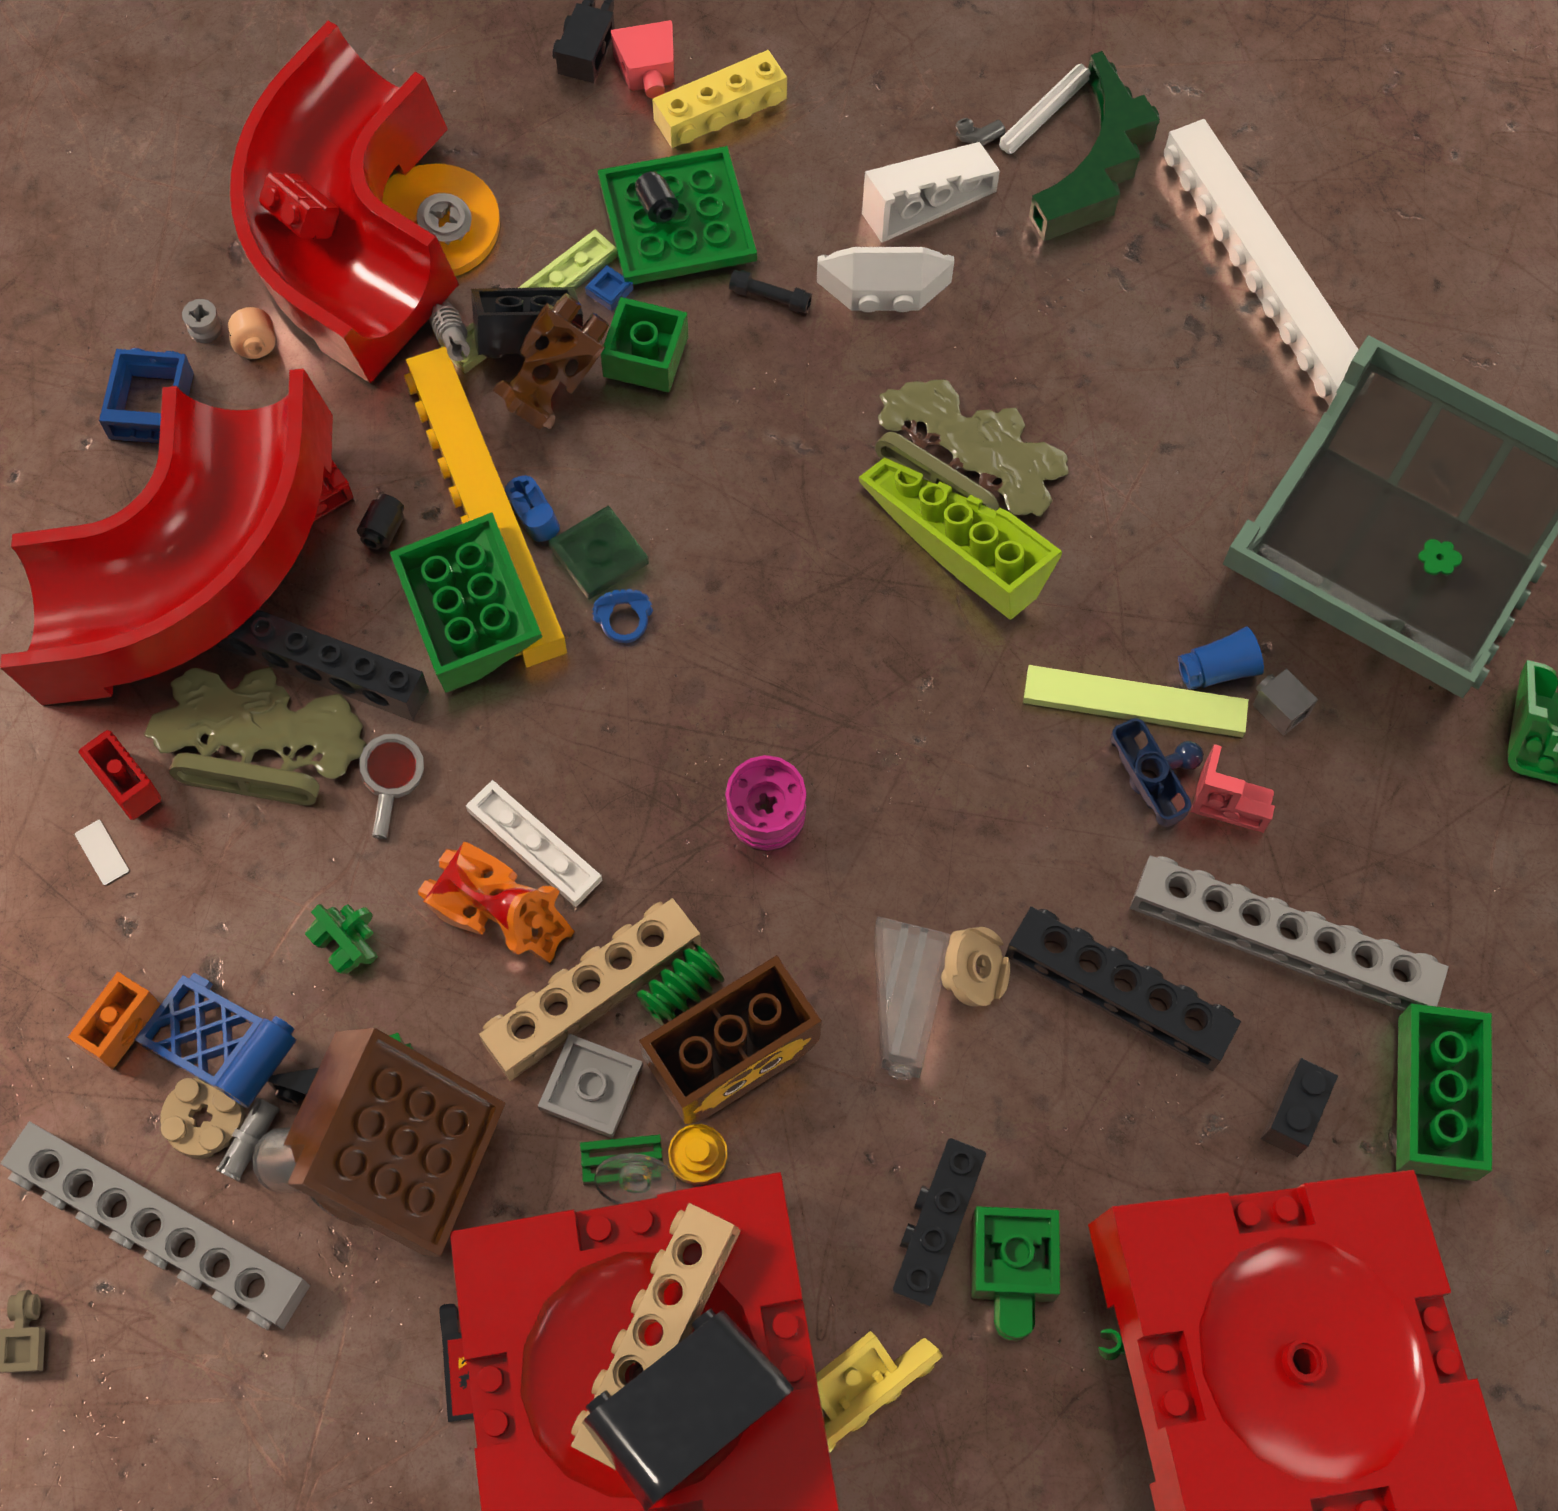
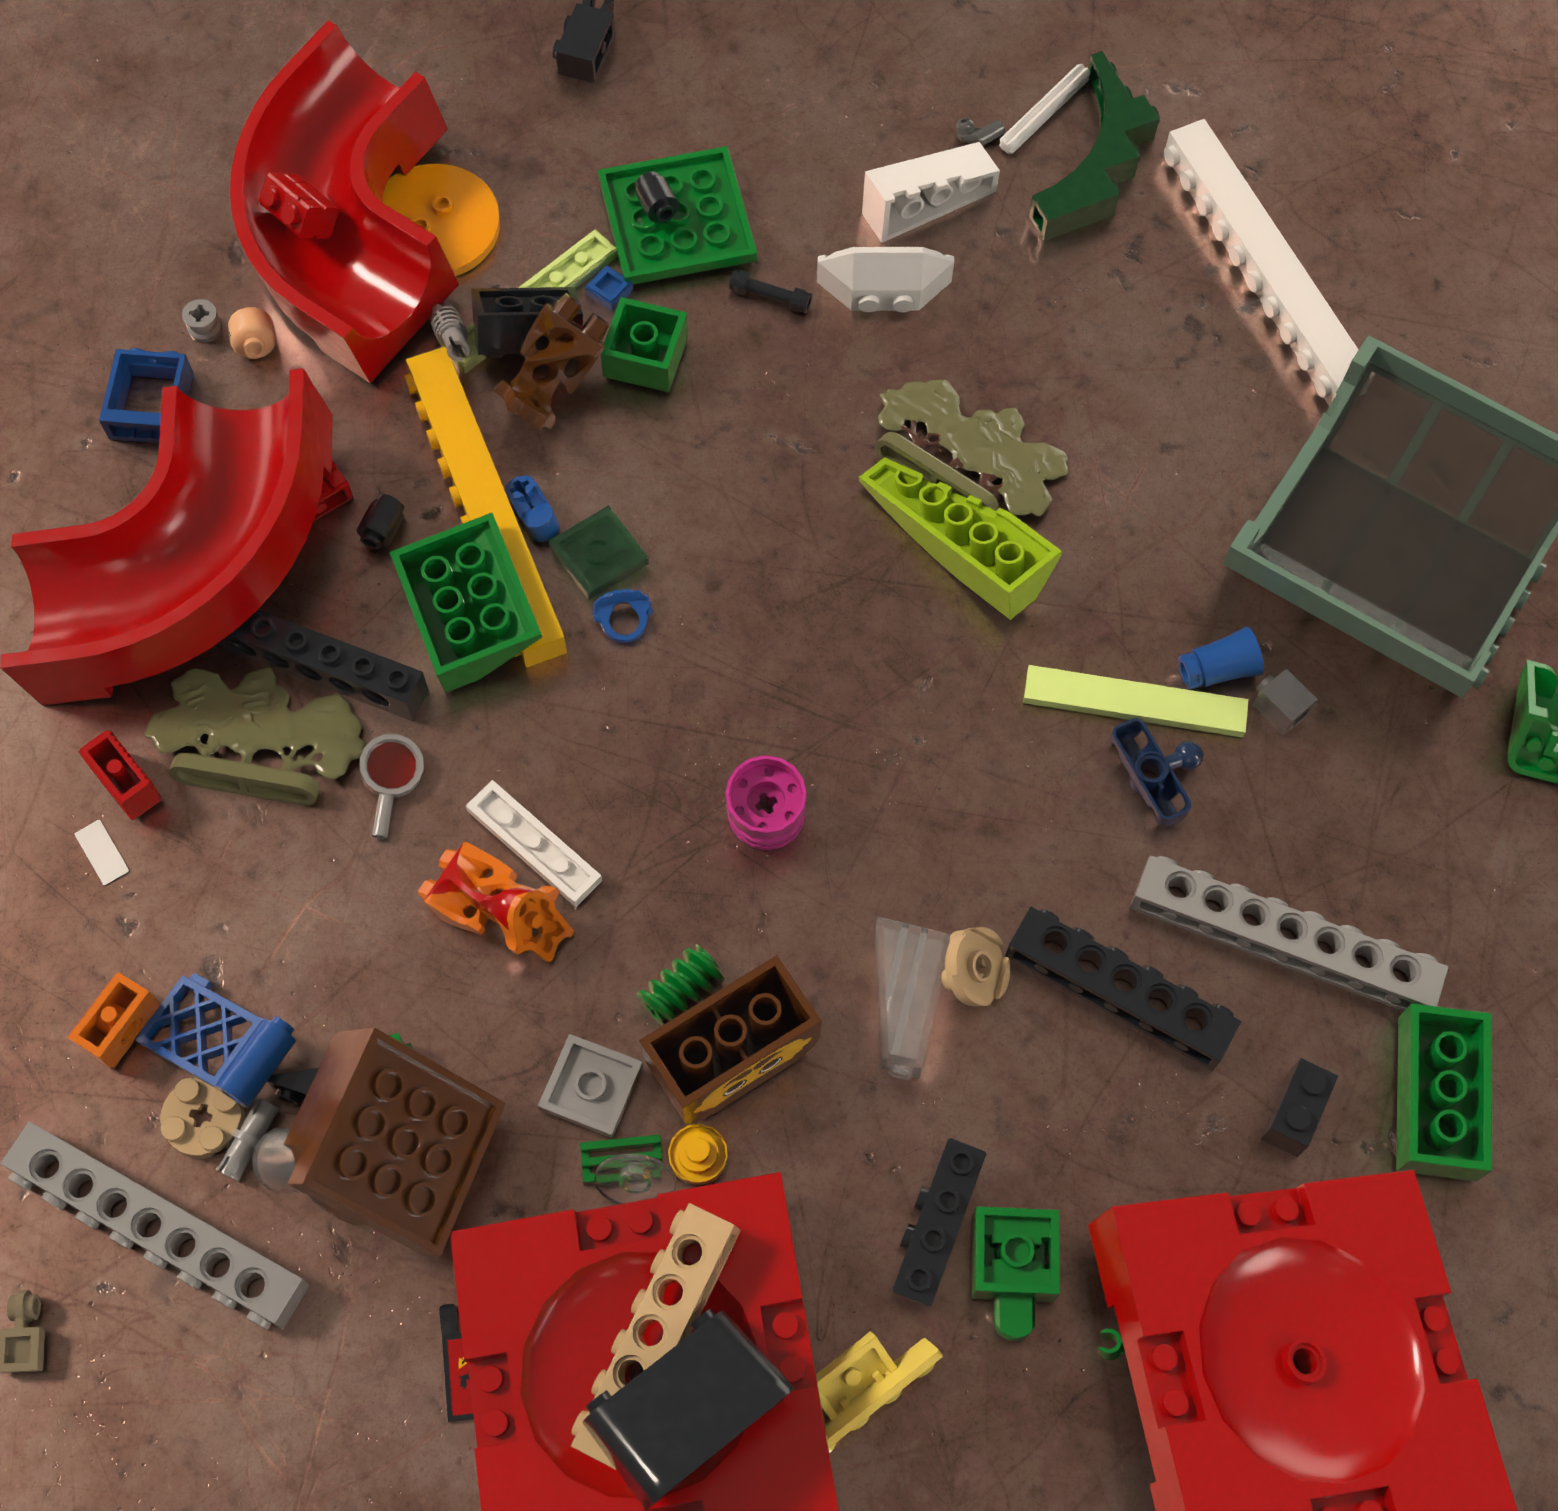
(332, 925): green hips -> none
(438, 206): light grey gear -> none
(551, 1031): tan brick -> none
(645, 56): coral torso -> none
(720, 99): light yellow brick -> none
(1231, 798): coral panel -> none
(1439, 557): green plant -> none

